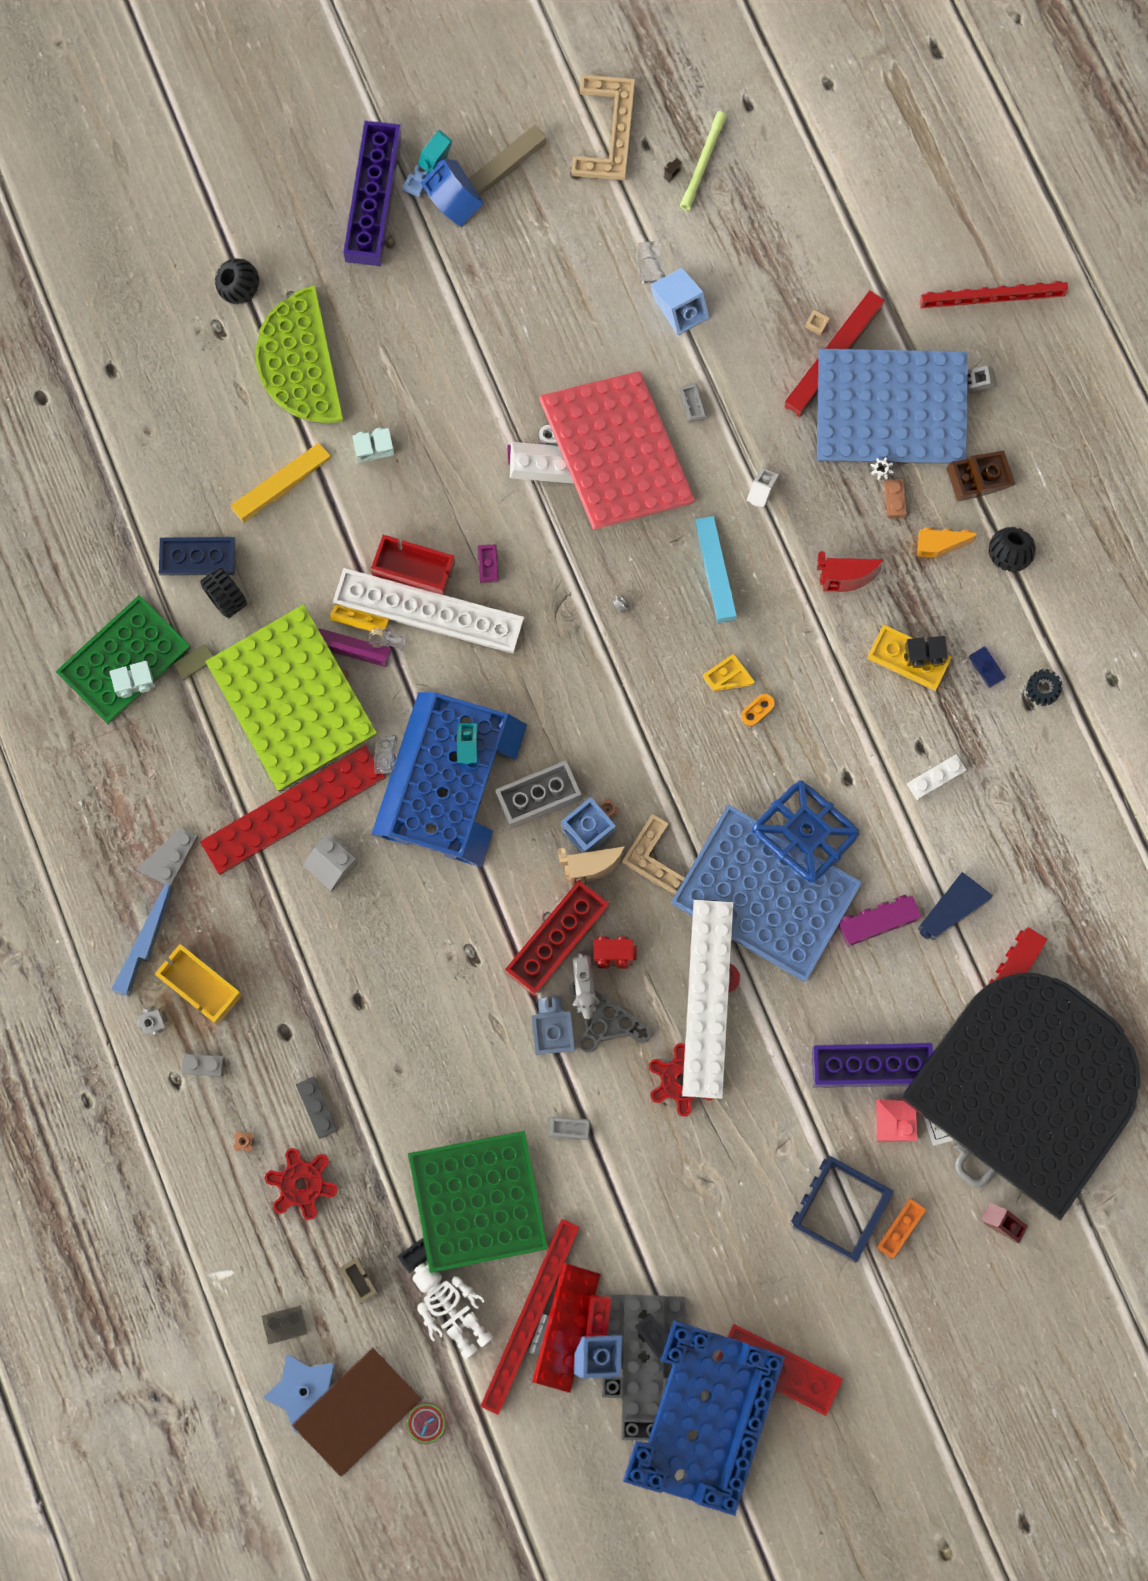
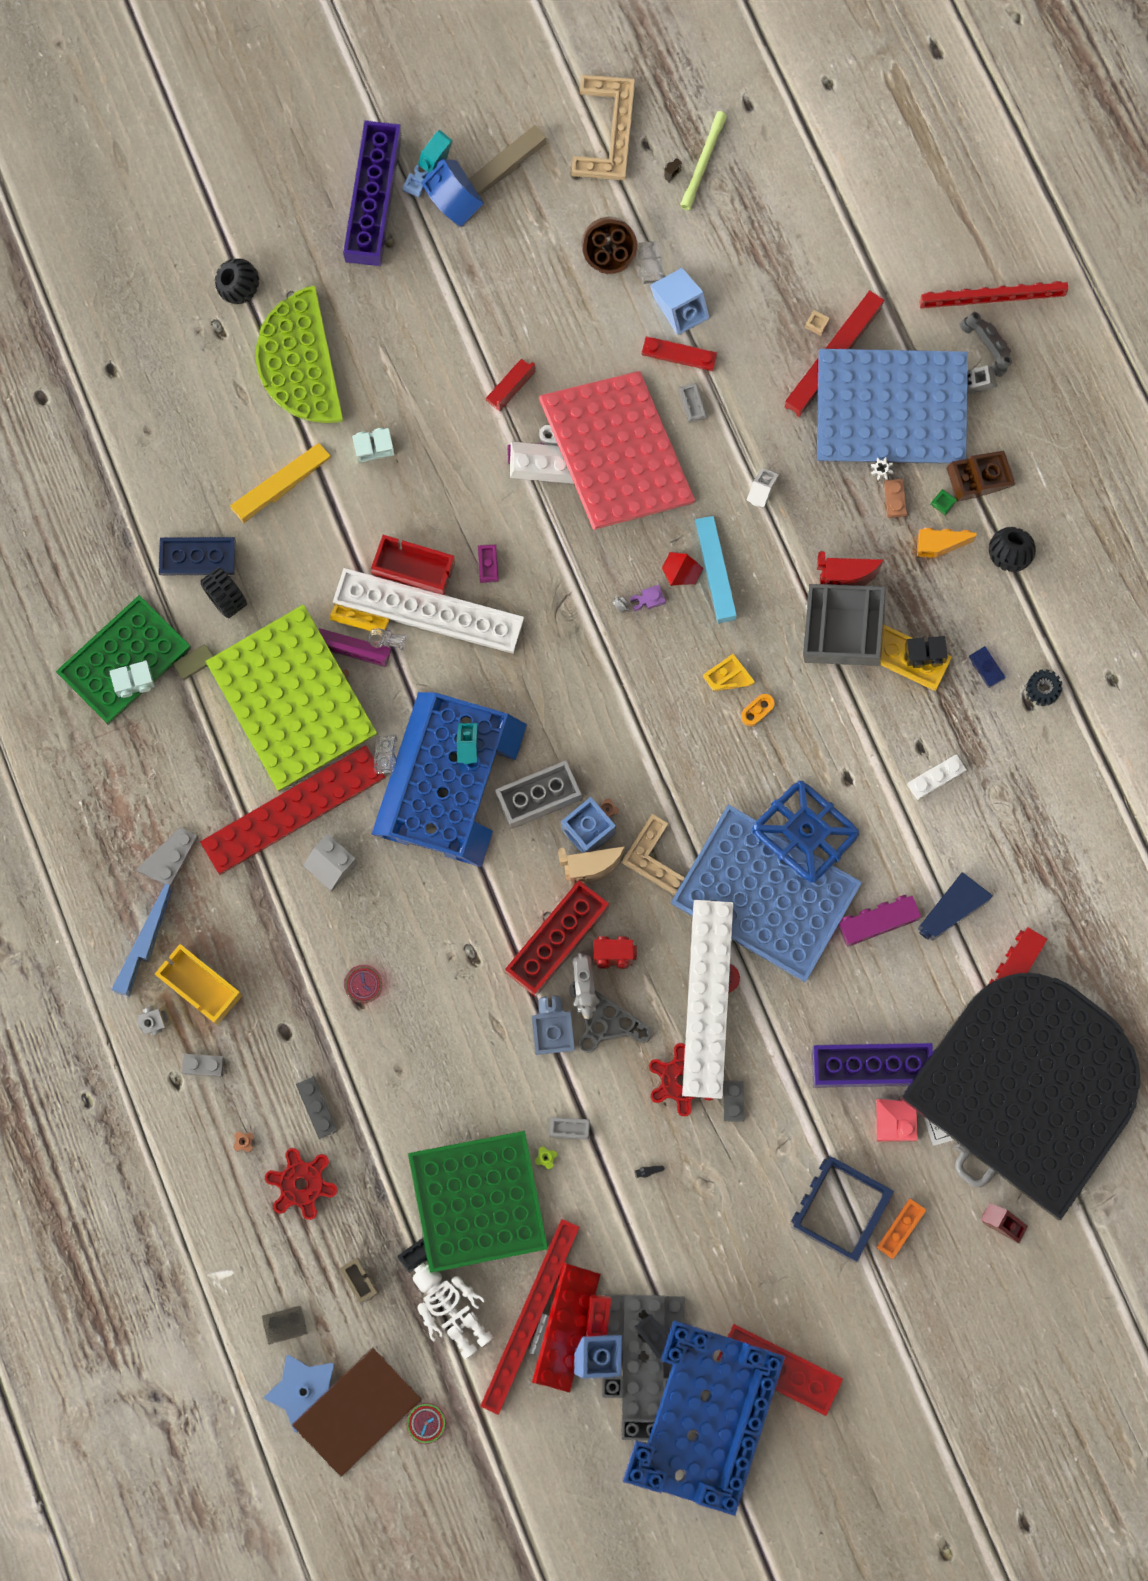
(363, 984): none -> clear pink tile
(511, 384): none -> red panel
(544, 1152): none -> lime plate
(612, 255): none -> reddish brown cylinder
(648, 1171): none -> black piece
(650, 597): none -> medium lavender plate
(679, 353): none -> red plate
(681, 569): none -> red slope
(733, 1101): none -> dark grey plate
(844, 624): none -> dark grey slope
(943, 502): none -> green tile
(992, 340): none -> dark grey plate

